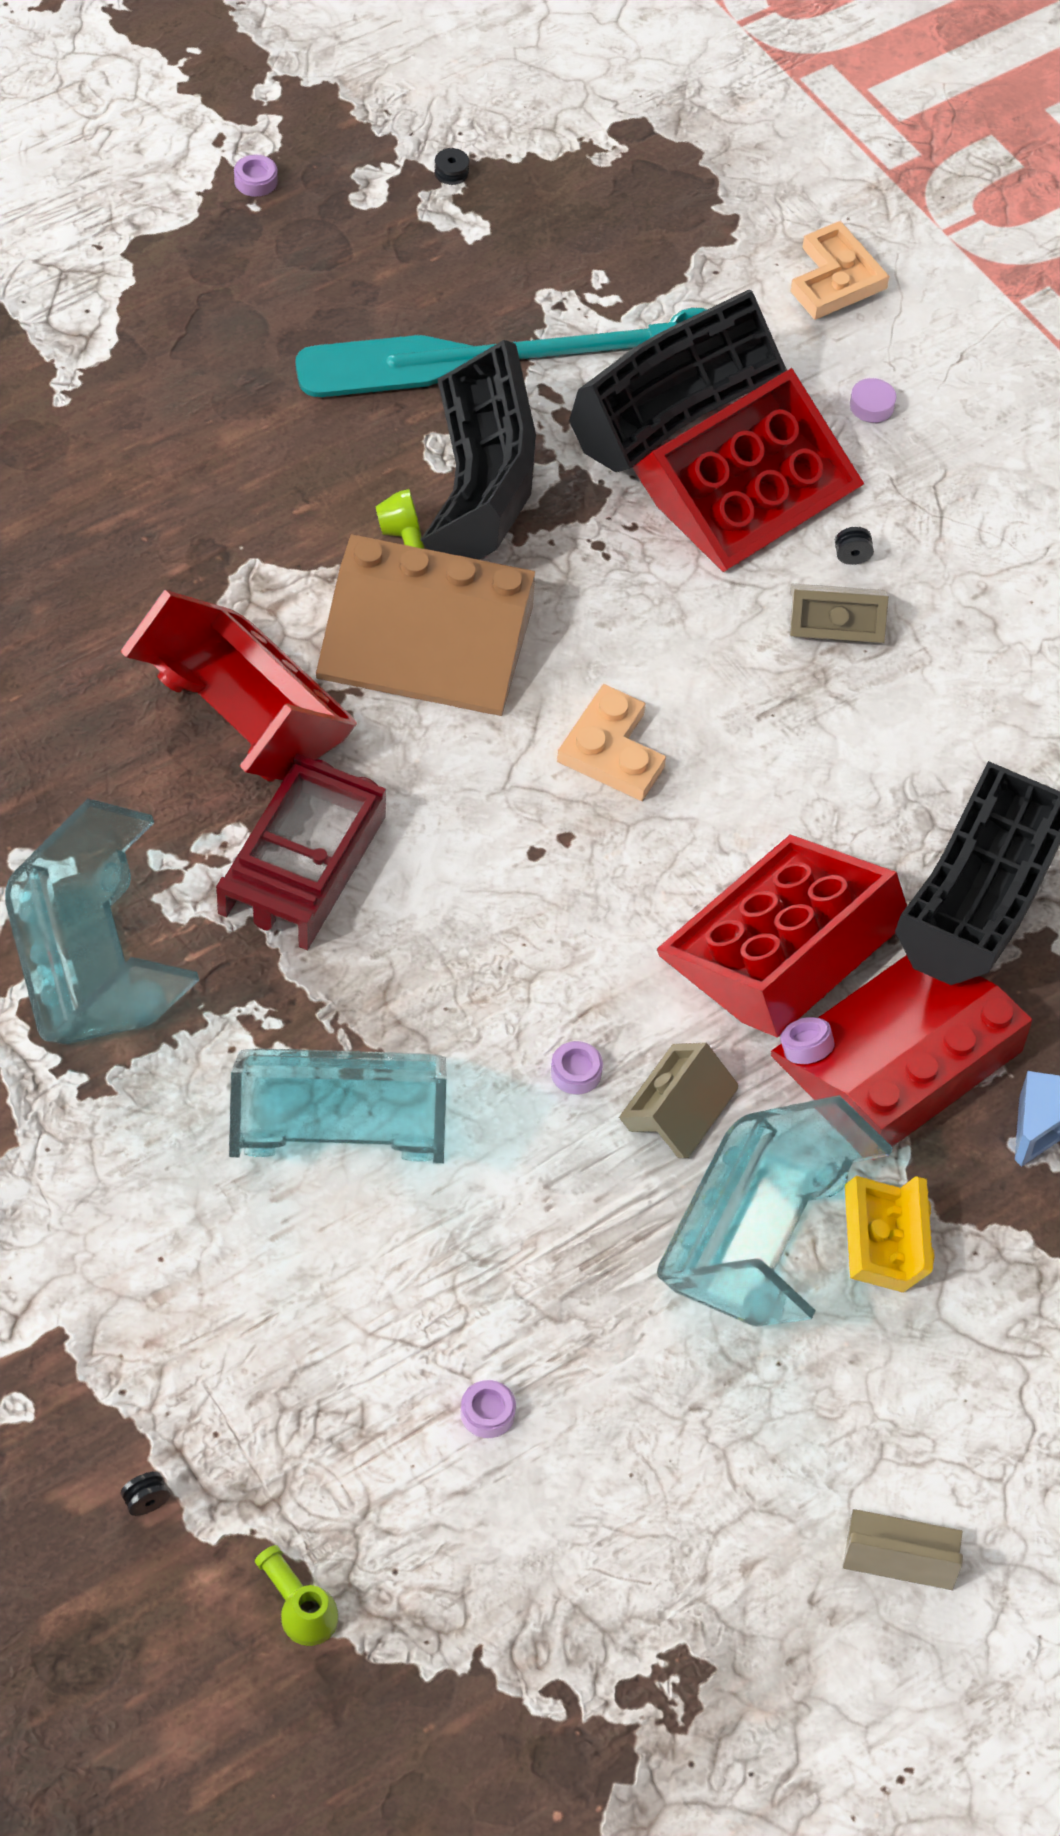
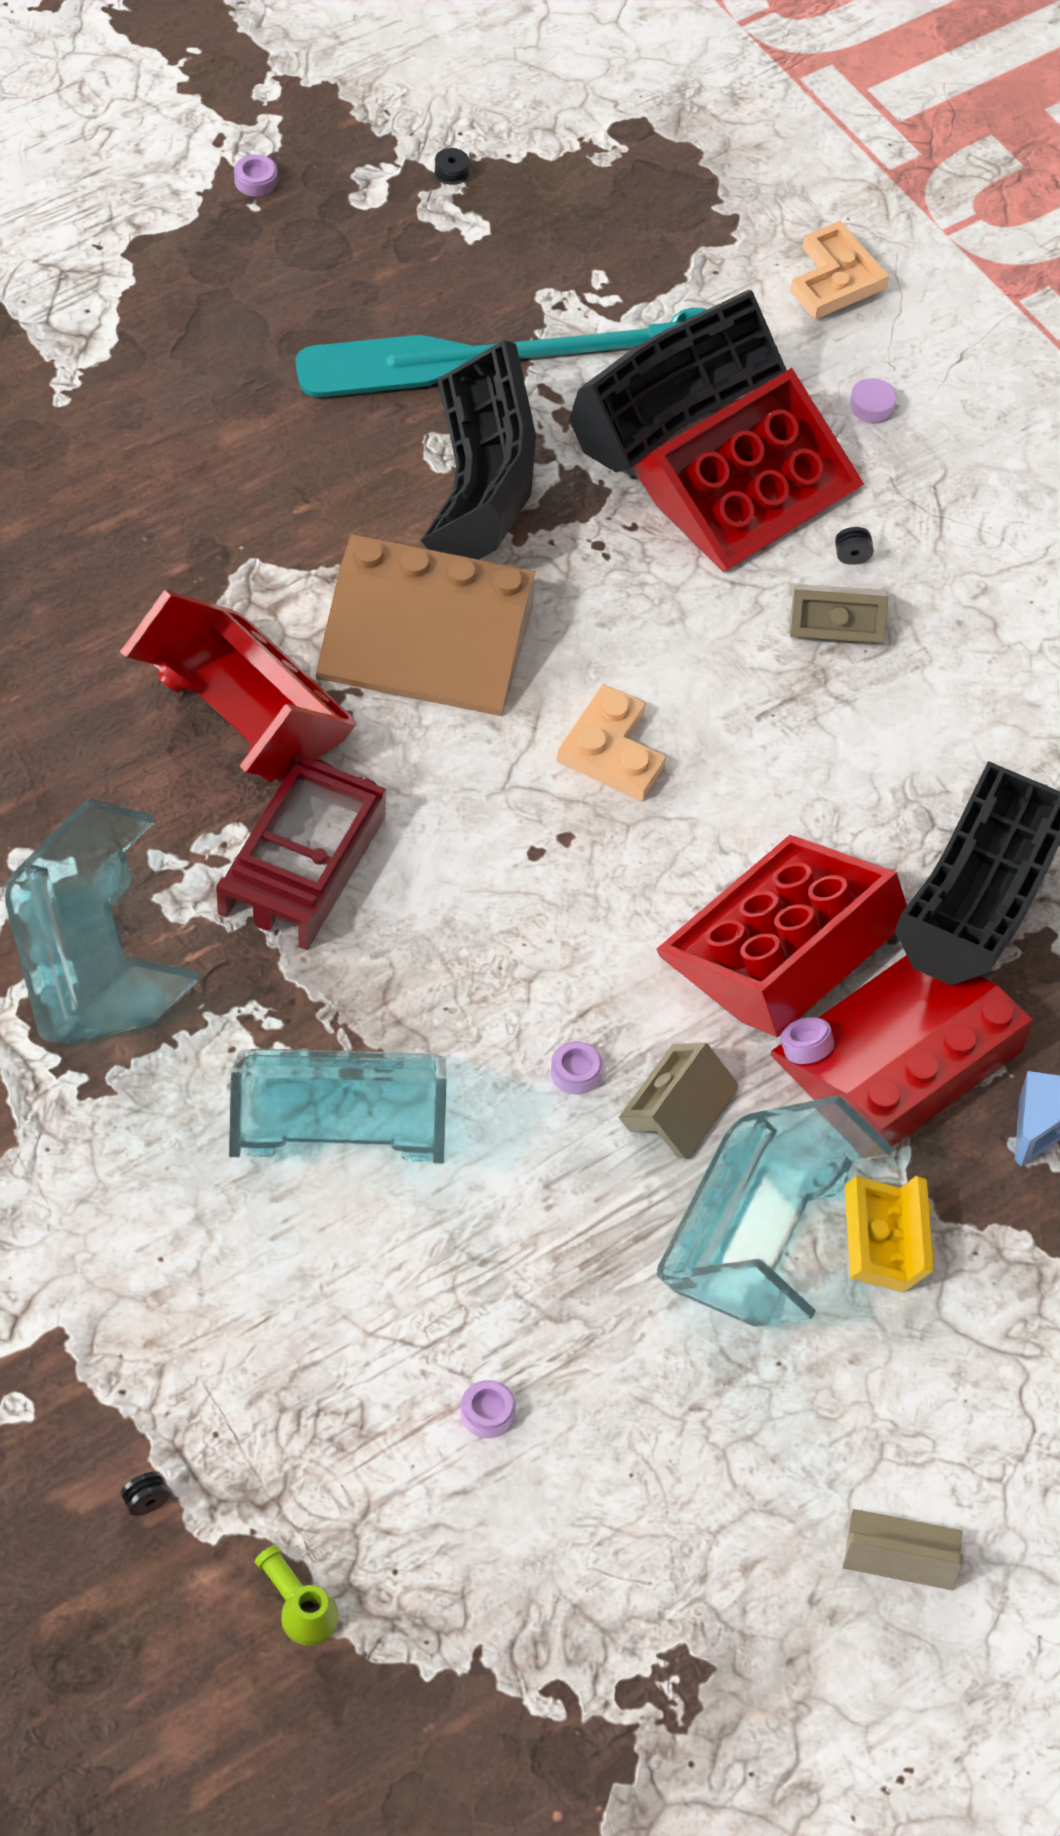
(399, 518): lime bar -> none

